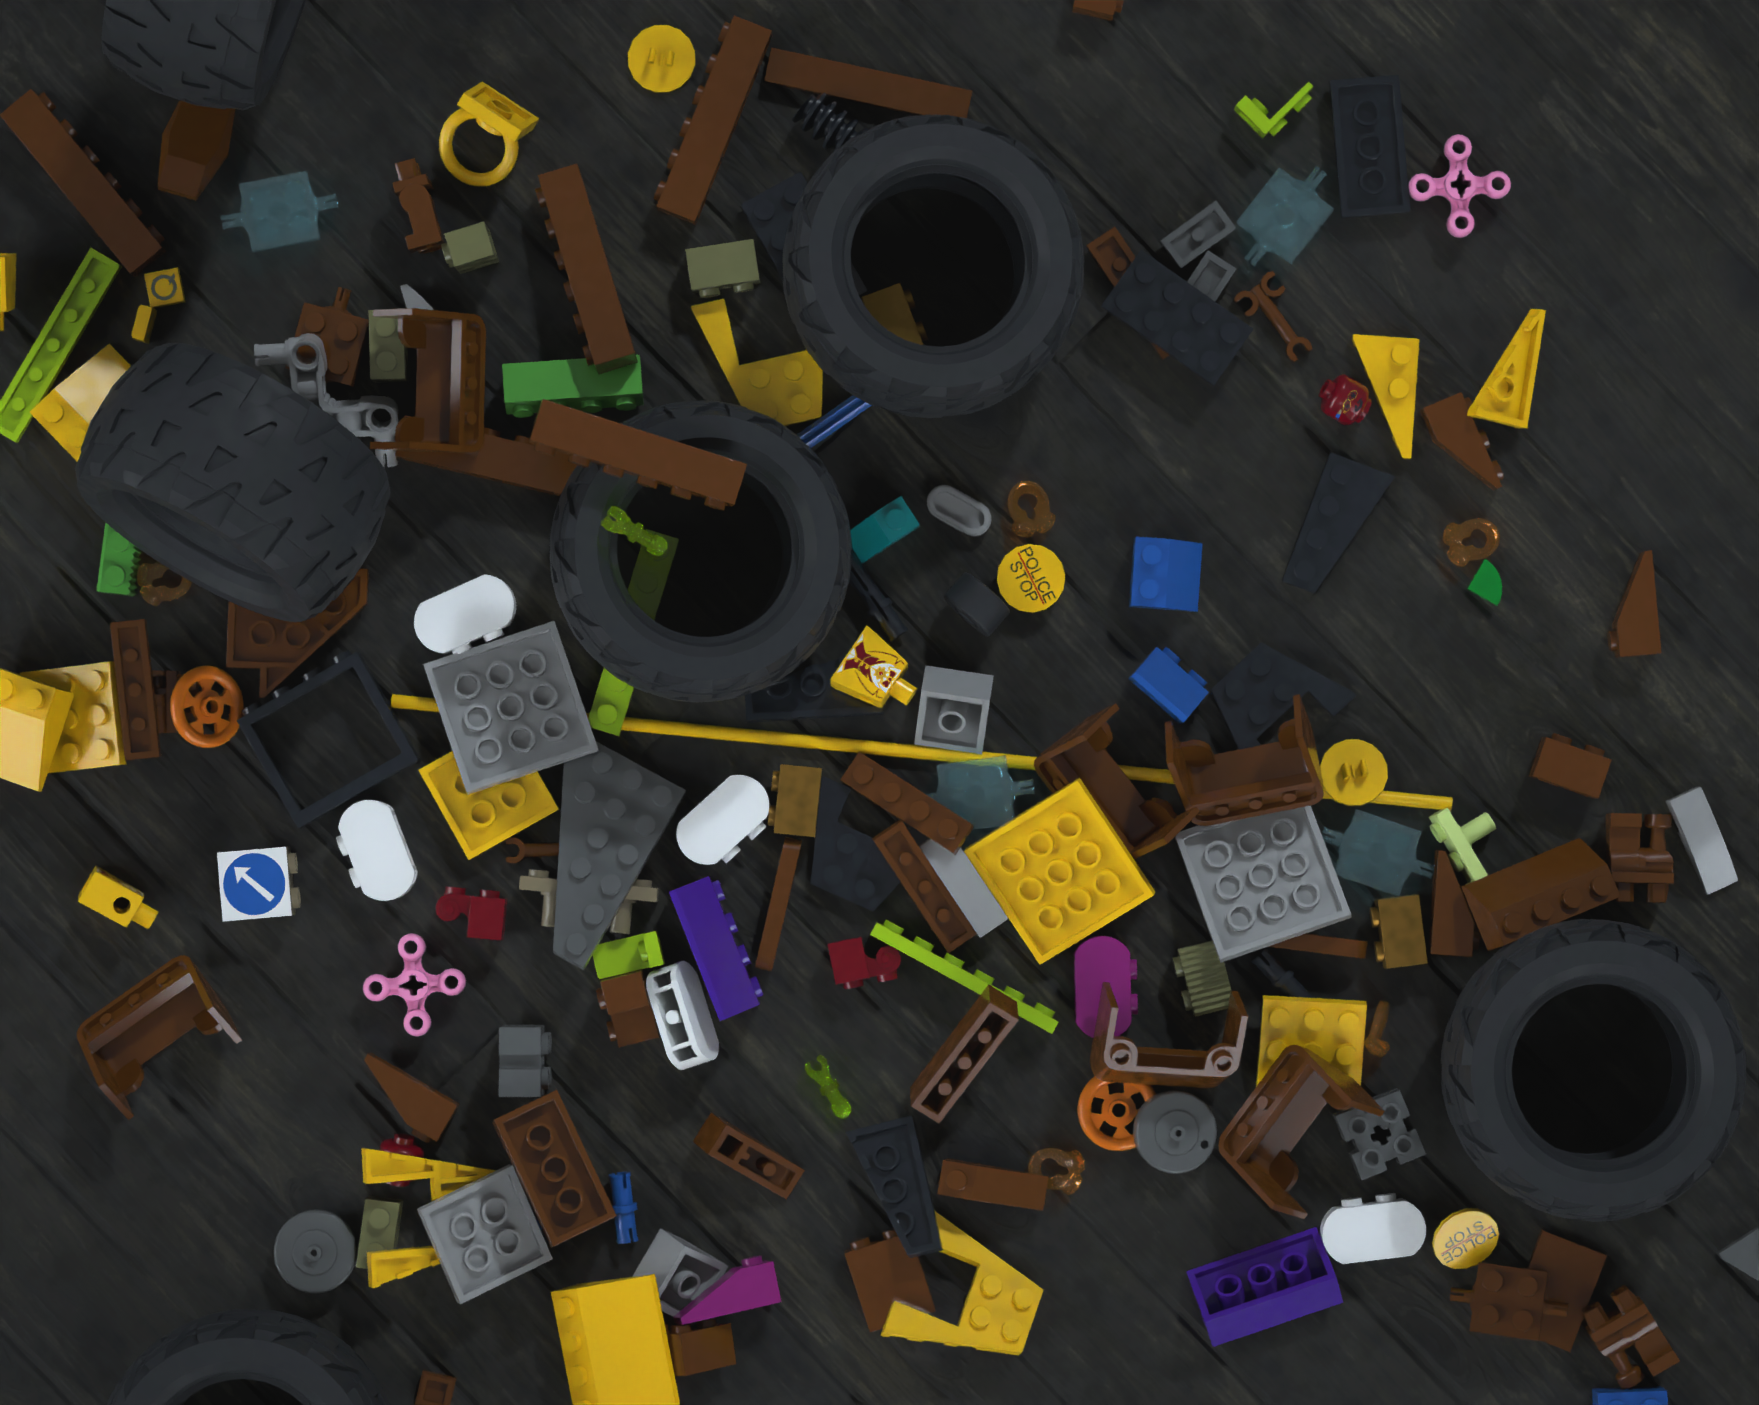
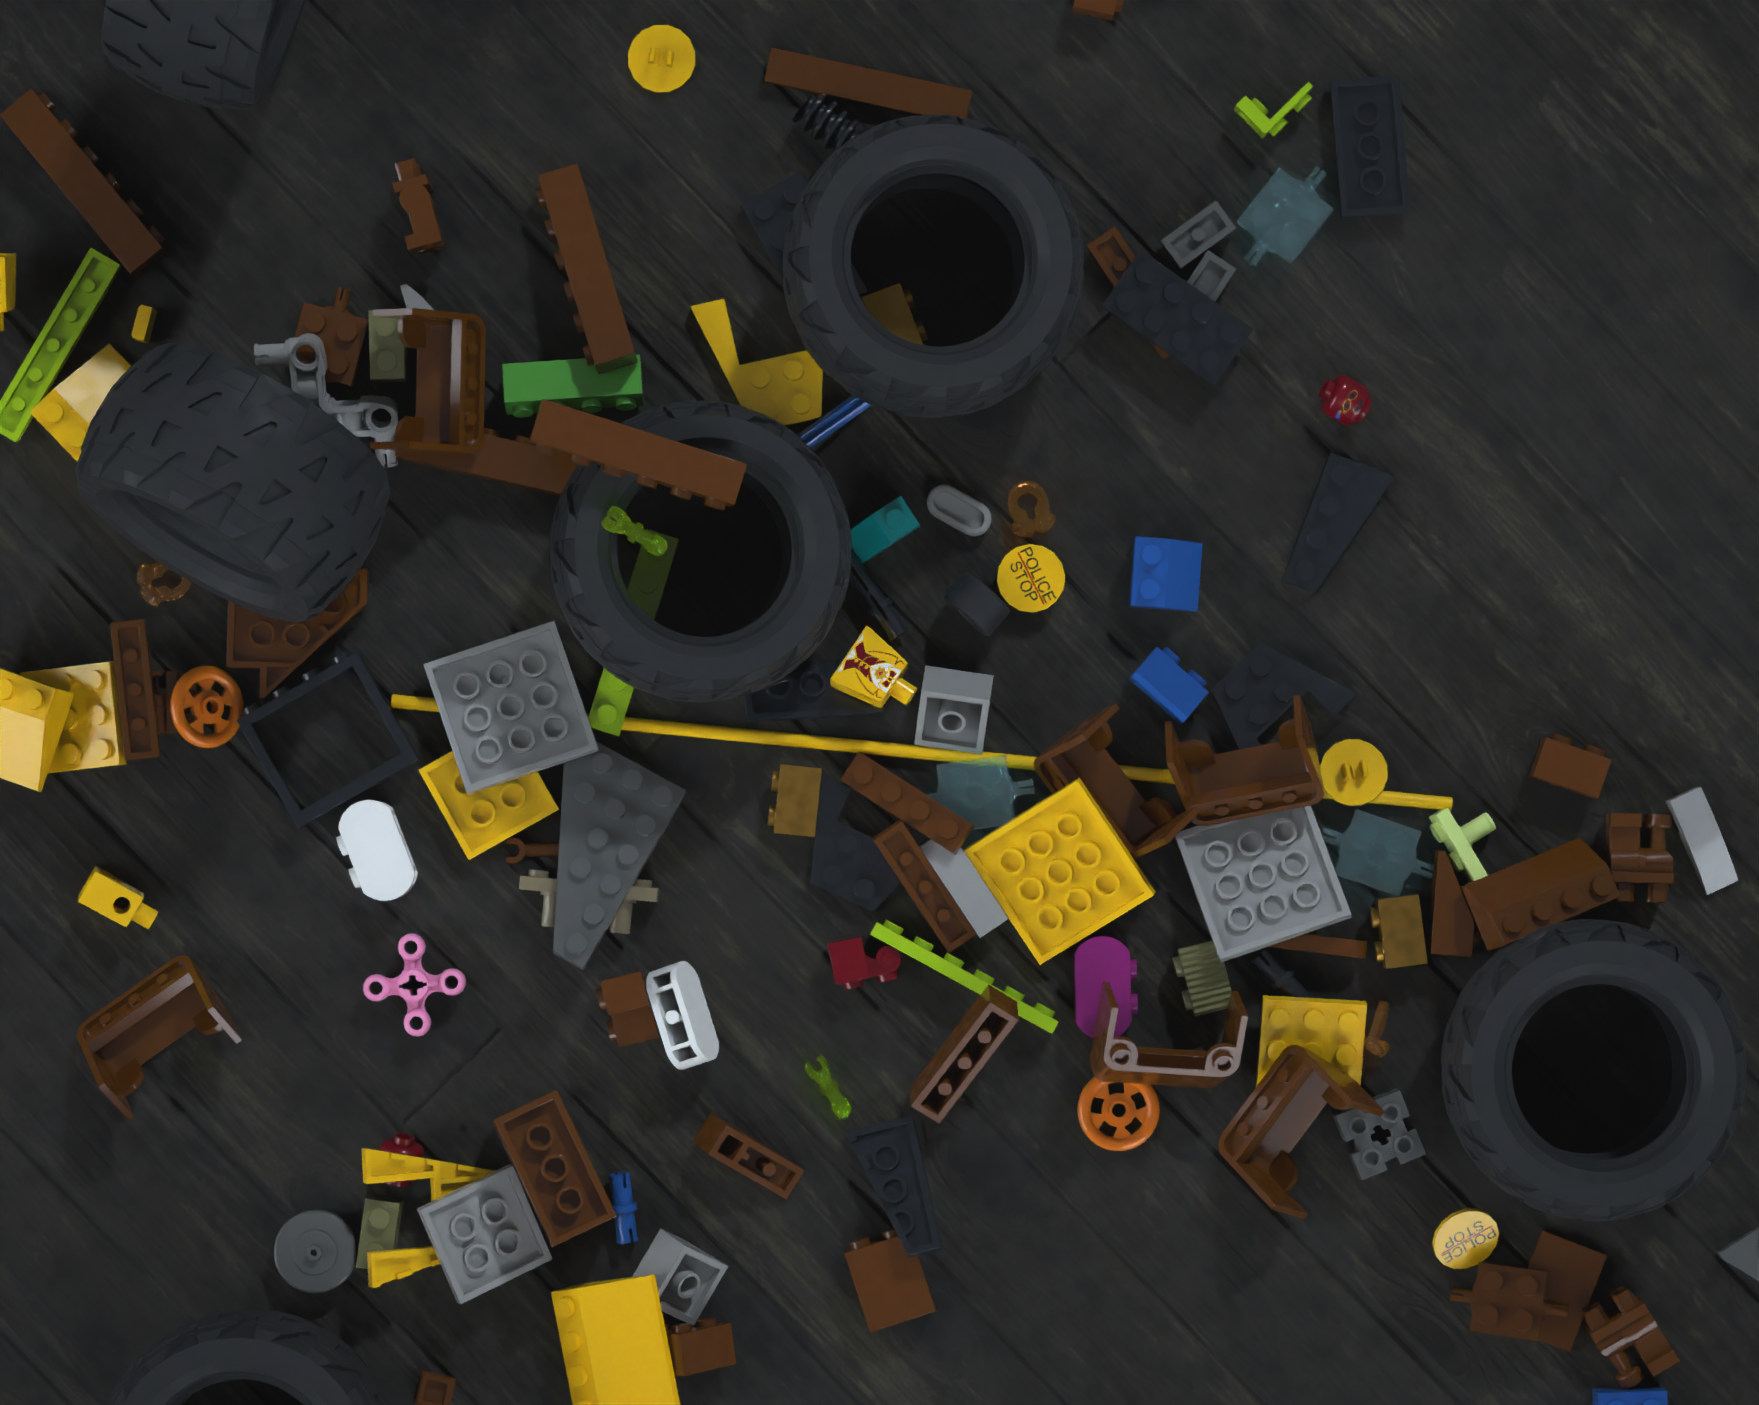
(118, 564): bright green brick -> none
(164, 287): yellow tile -> none
(194, 148): reddish brown piece -> none
(258, 883): piece -> none
(279, 211): clear light blue plate -> none
(416, 1102): reddish brown slope -> none
(465, 615): white brick -> none
(469, 248): olive brick -> none
(484, 912): dark red brick -> none
(495, 115): yellow tile -> none
(523, 1060): dark grey brick -> none
(628, 955): lime bracket -> none
(714, 119): reddish brown brick -> none
(715, 947): dark purple slope -> none
(722, 268): olive brick -> none
(724, 820): white brick -> none
(736, 1291): magenta slope -> none
(778, 904): reddish brown beam -> none
(992, 1184): reddish brown slope -> none
(994, 1313): yellow wing -> none
(1072, 1160): clear orange piece -> none
(1174, 1131): dark grey wheel -> none
(1261, 296): reddish brown bar -> none
(1265, 1286): dark purple slope -> none
(1372, 1229): white brick -> none
(1392, 370): yellow wing -> none
(1455, 533): clear orange piece -> none
(1461, 439): reddish brown slope -> none
(1475, 186): bright pink gear -> none
(1487, 583): green tile -> none
(1510, 386): yellow wing -> none
(1637, 620): reddish brown slope -> none

